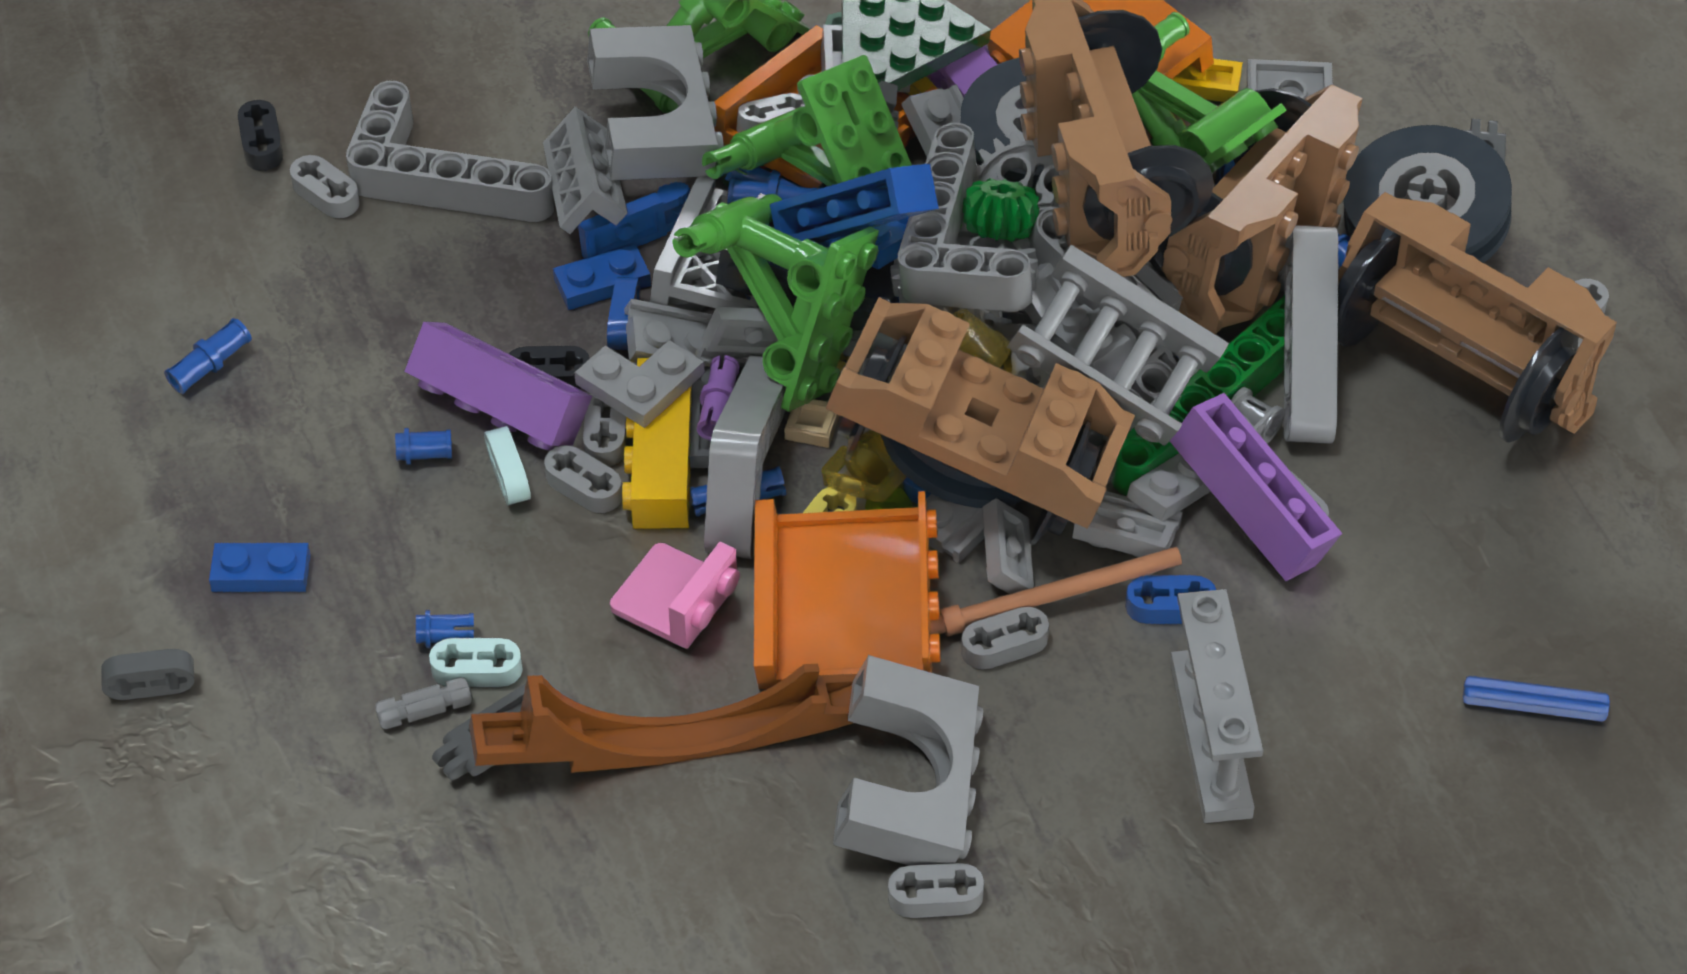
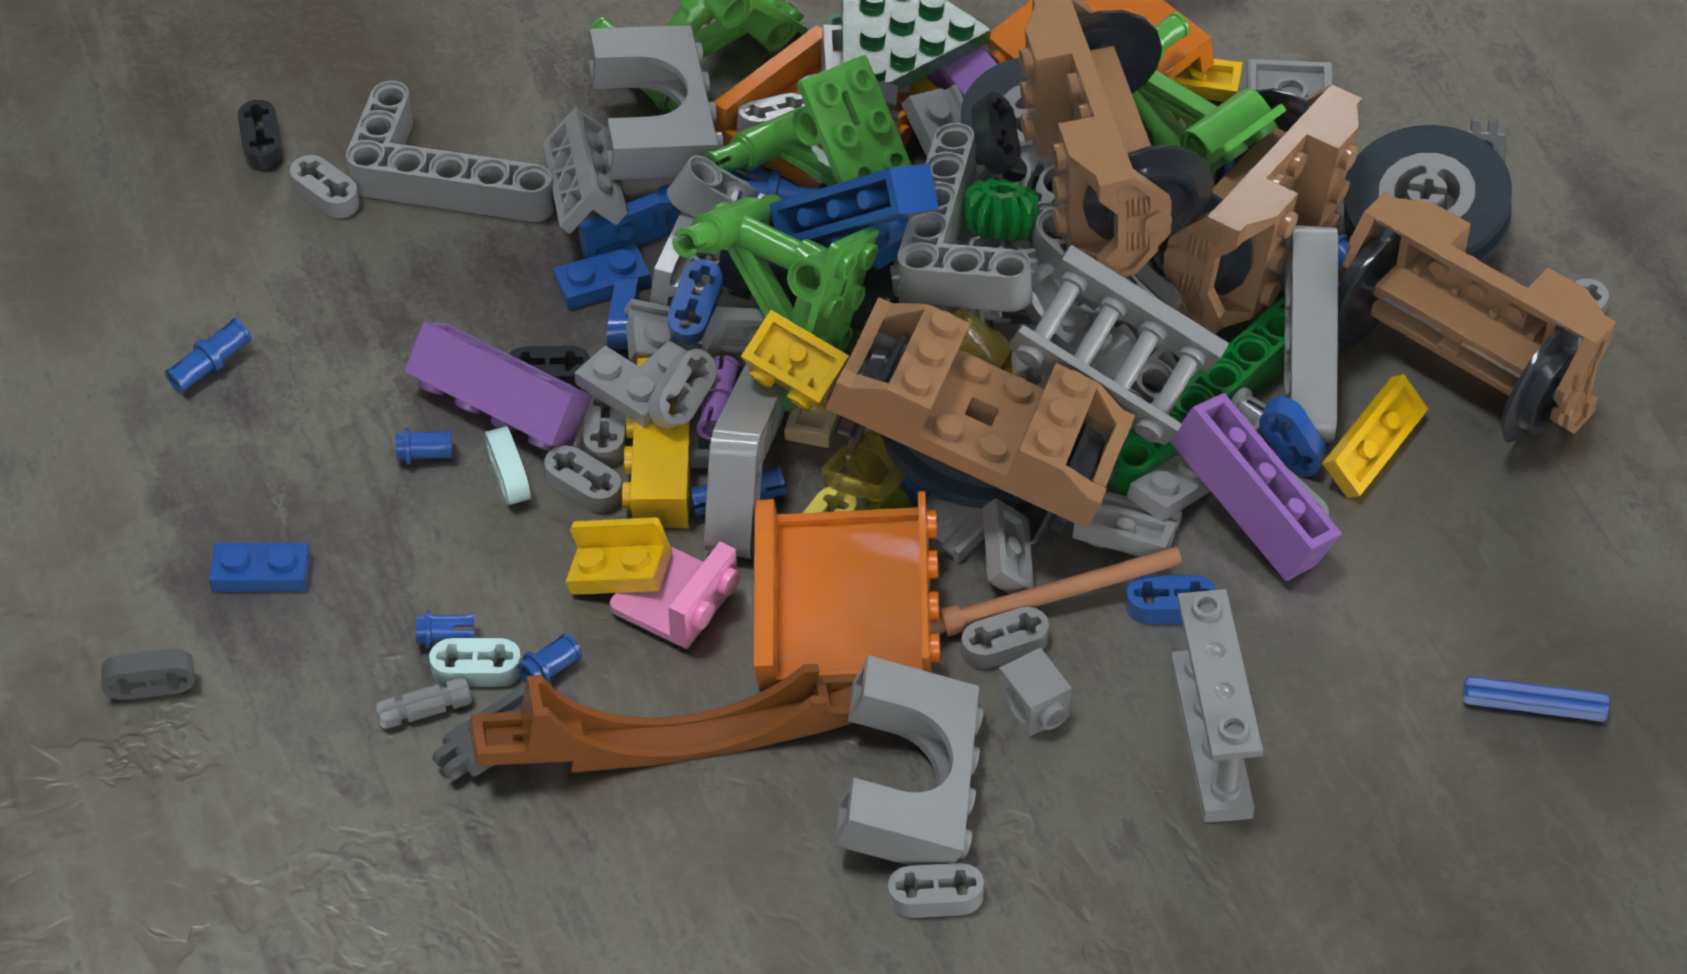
(551, 658): none -> blue pin
(618, 556): none -> yellow bracket
(686, 298): none -> blue beam
(690, 393): none -> light grey beam
(705, 185): none -> light grey piece
(794, 361): none -> yellow bracket
(995, 133): none -> black beam
(1035, 692): none -> light grey brick
(1297, 435): none -> blue beam
(1375, 436): none -> yellow plate

